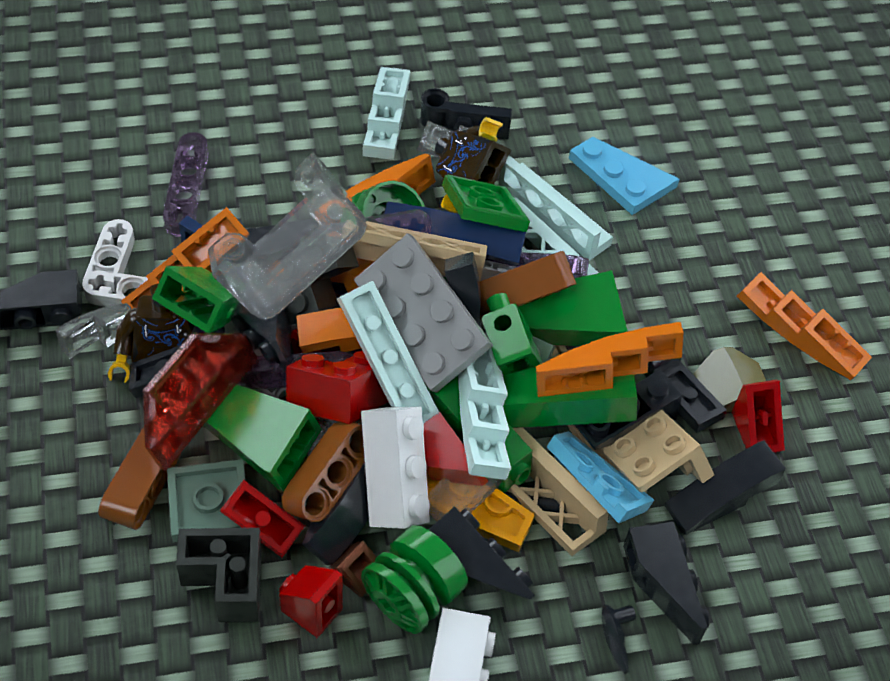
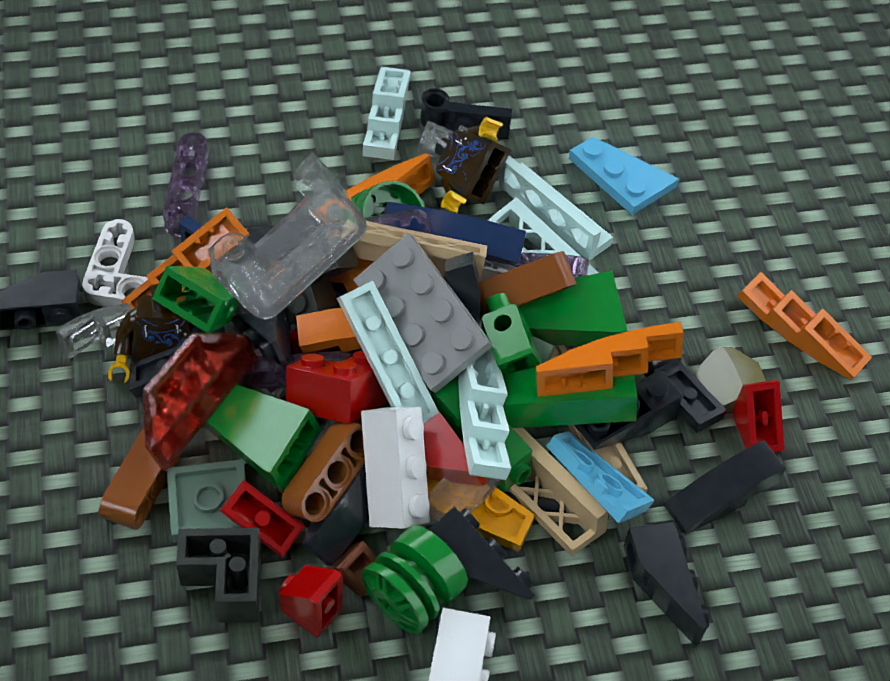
(485, 203): green tile -> none
(613, 632): black bar -> none
(657, 450): tan bracket -> none

